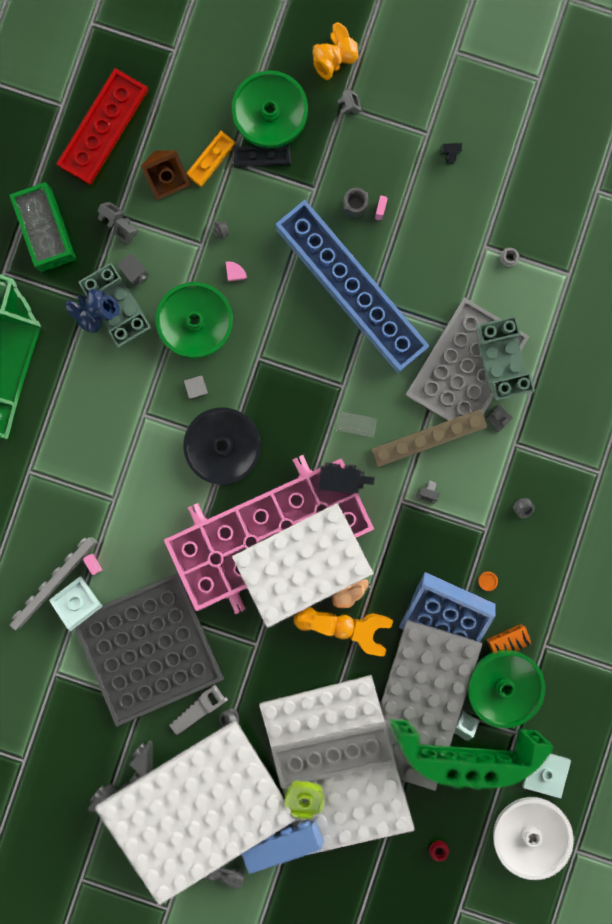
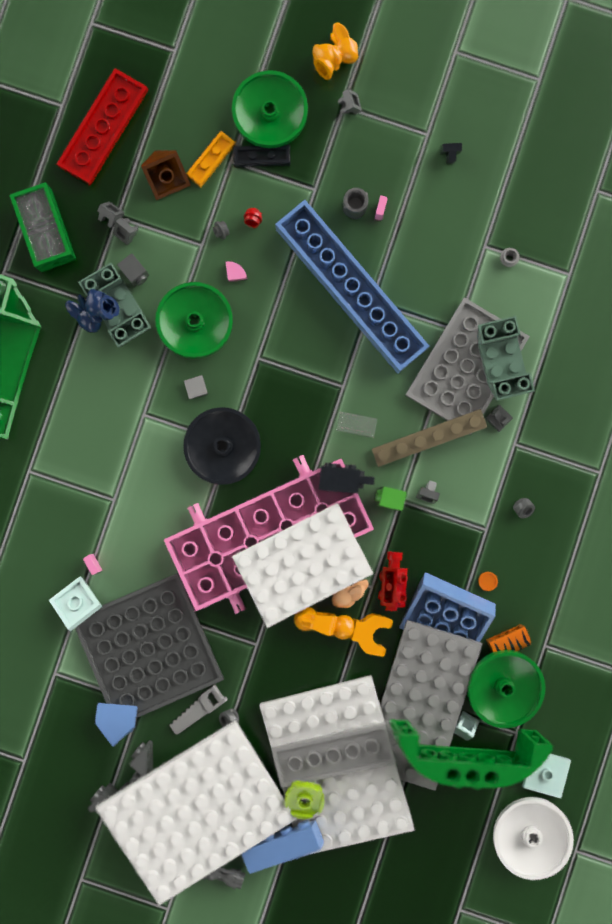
(48, 588): light grey plate -> none
(115, 720): none -> medium blue slope
(252, 217): none -> red plate
(390, 498): none -> bright green piece
(393, 583): none -> red brick
(439, 856): dark red plate -> none

